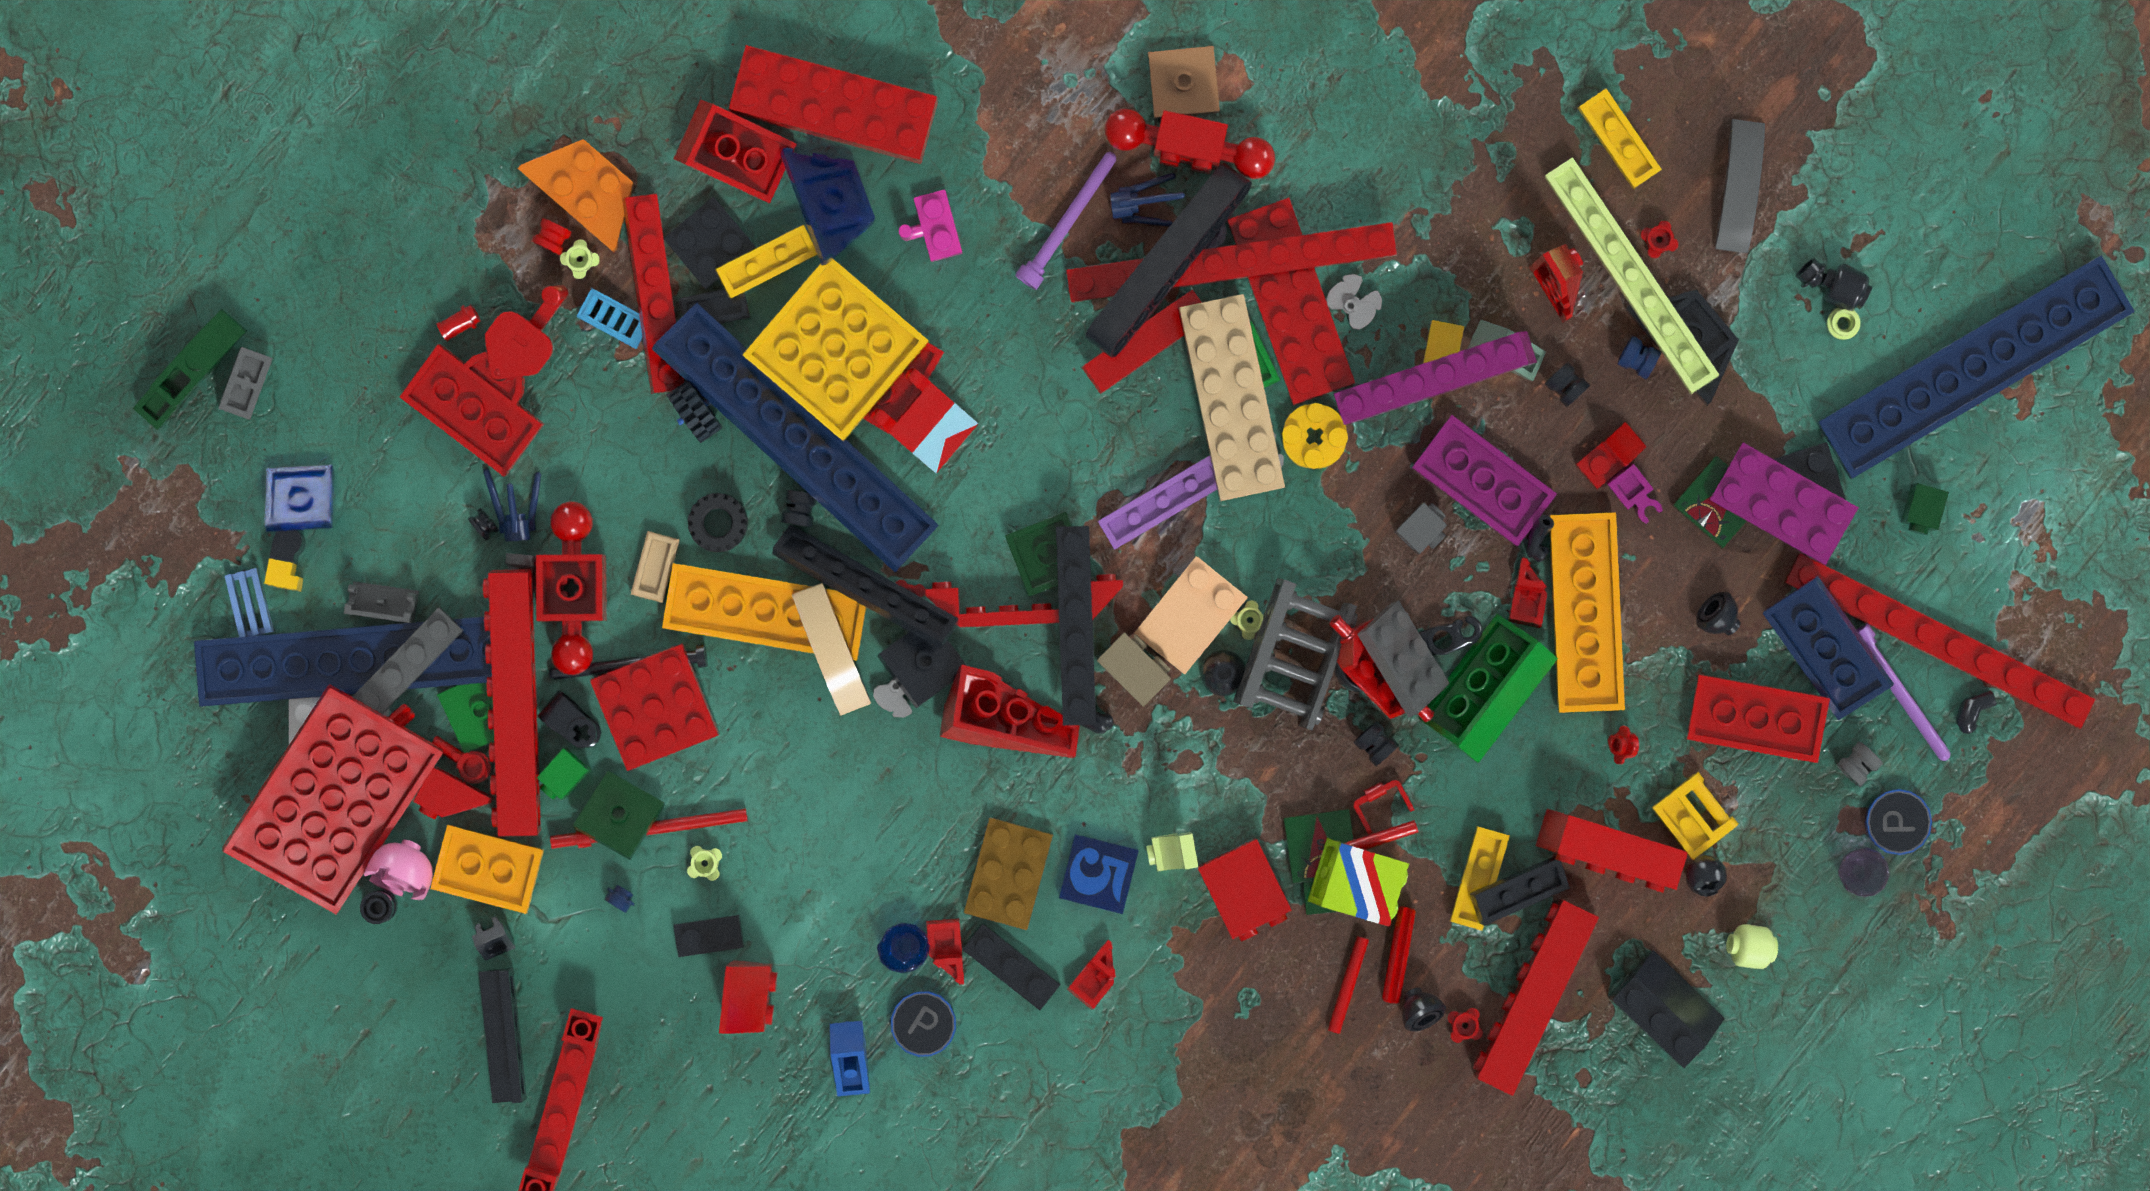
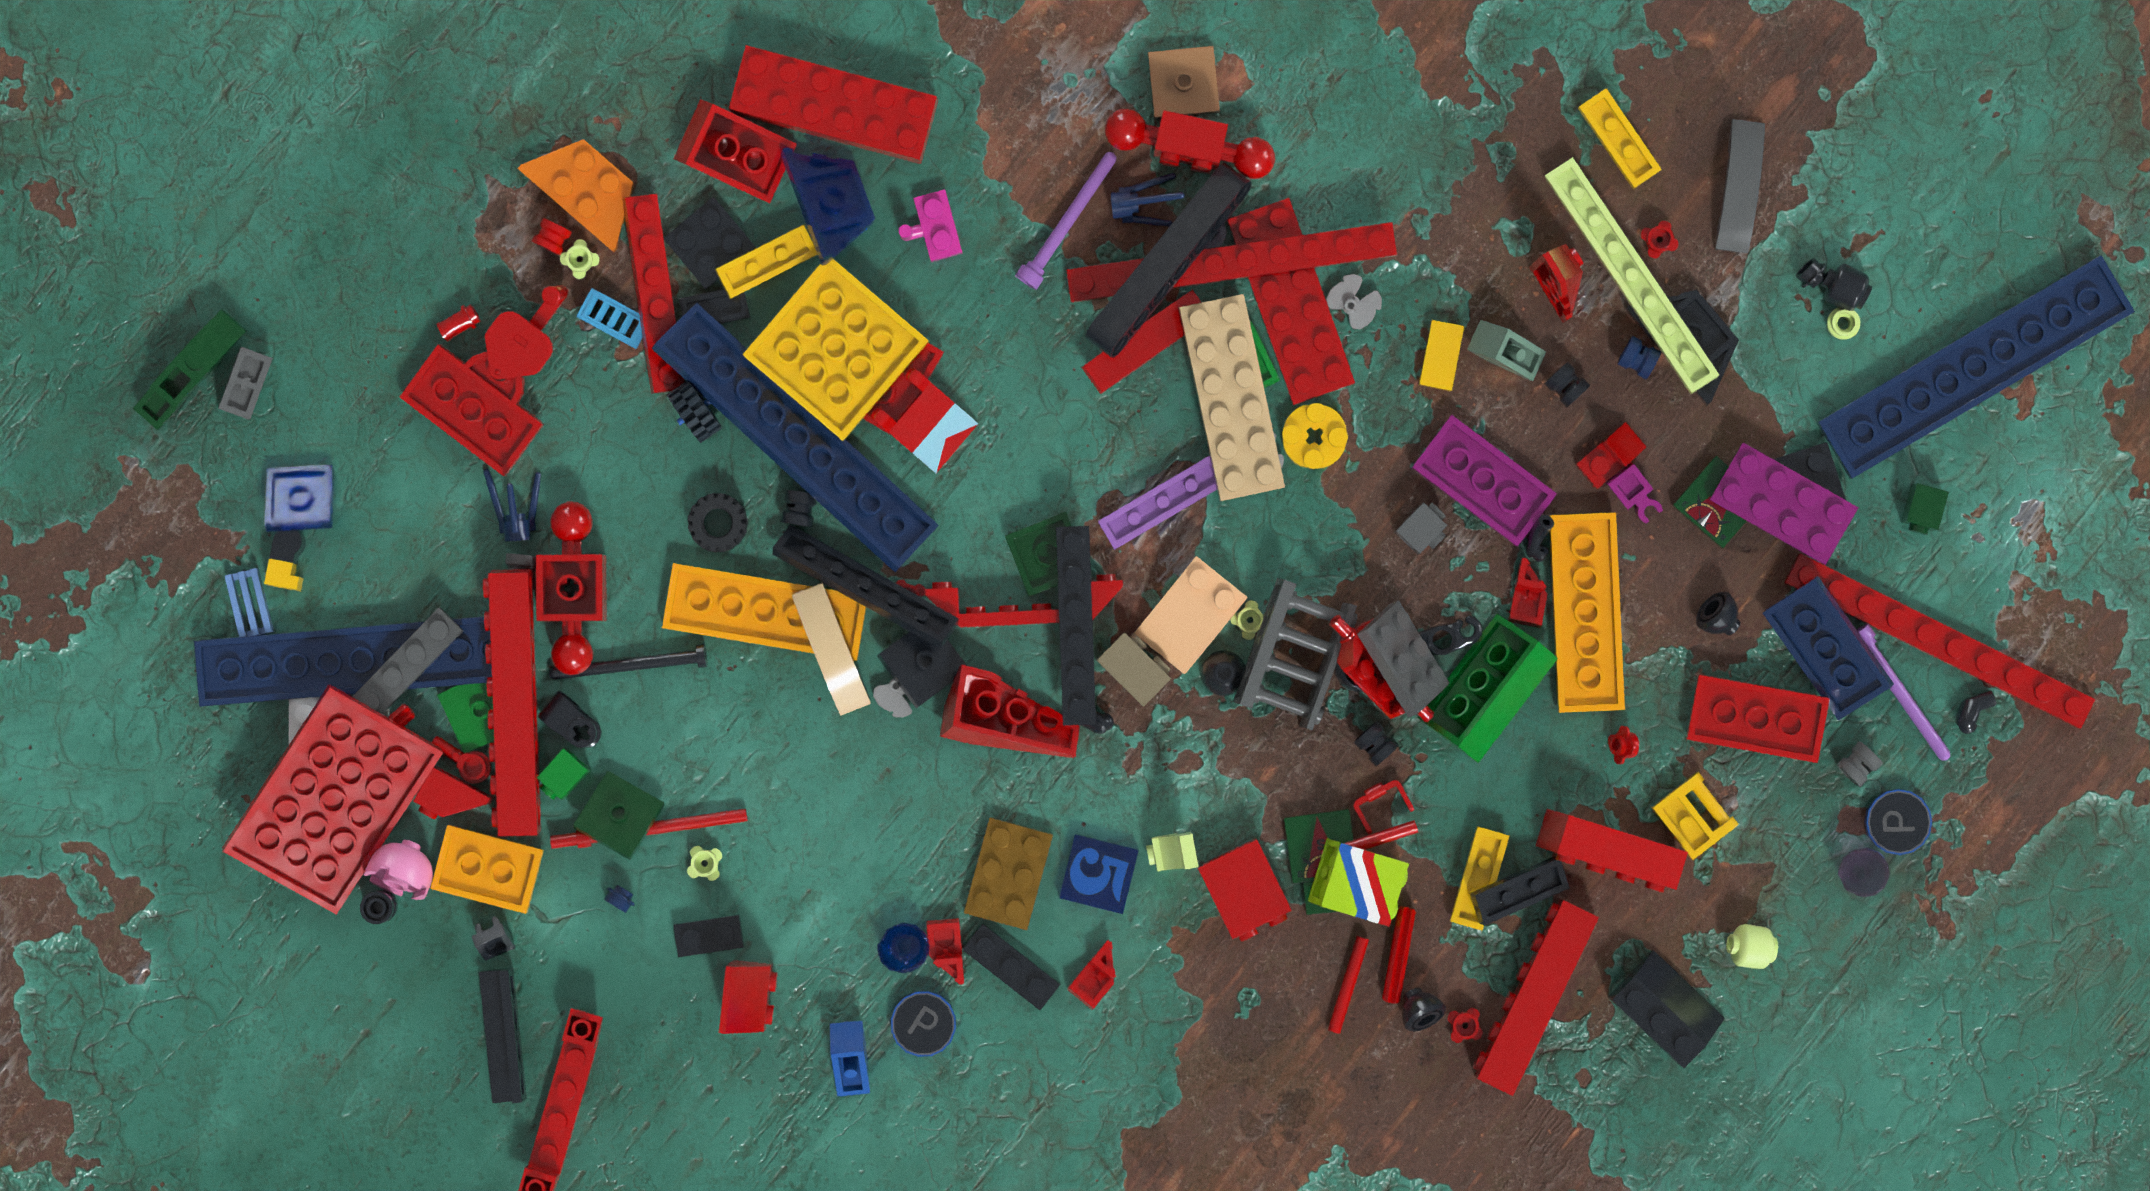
(382, 602): dark grey hinge -> none
(482, 524): black bush -> none
(654, 707): red plate -> none
(655, 566): tan tile -> none
(1435, 377): magenta brick -> none
(1706, 875): black piece -> none

